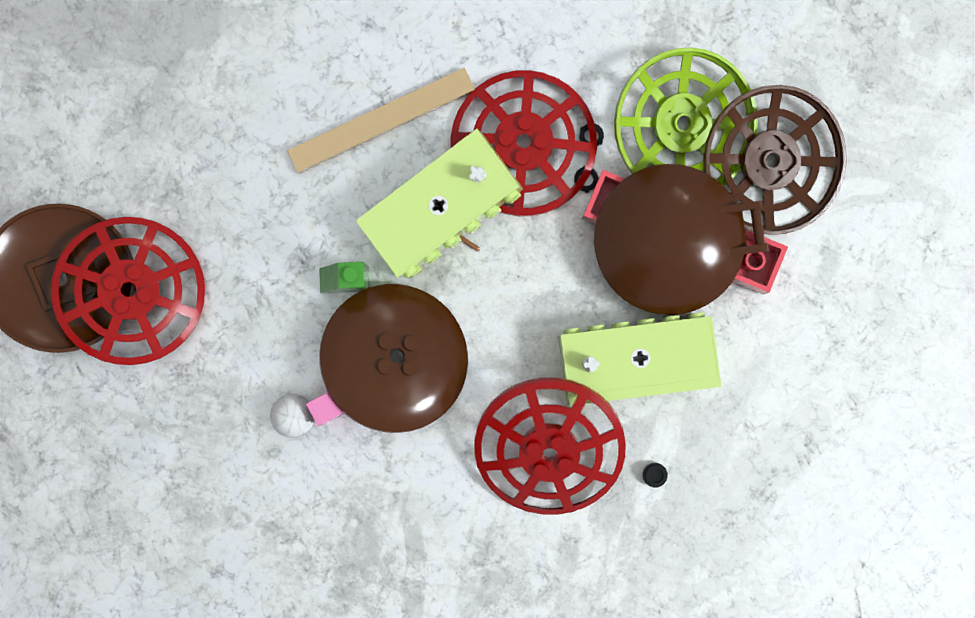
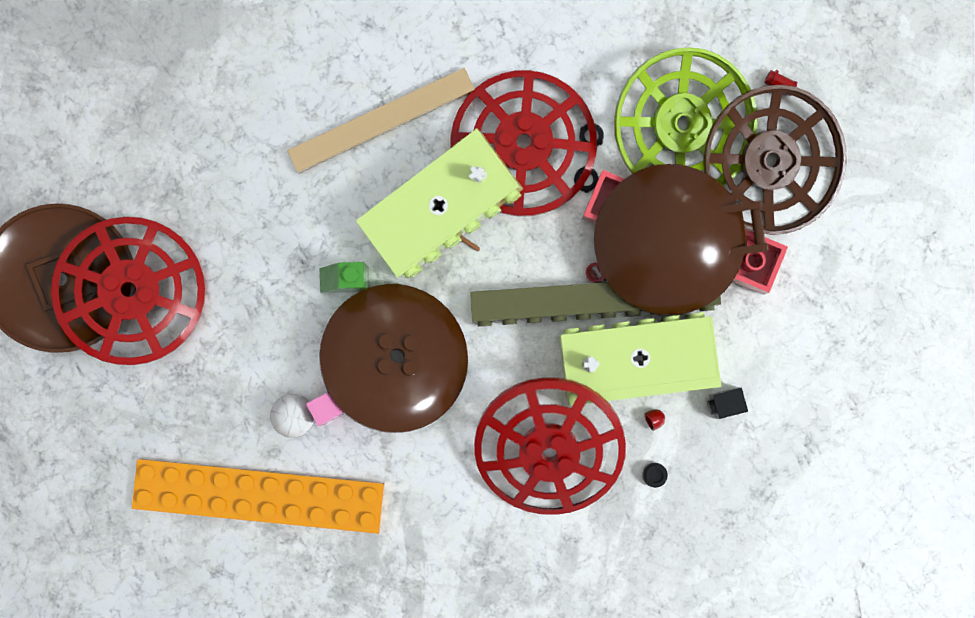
(258, 496): none -> light orange plate
(552, 302): none -> olive brick
(591, 275): none -> red hinge
(655, 419): none -> red hinge
(727, 403): none -> black brick
(775, 78): none -> red pin

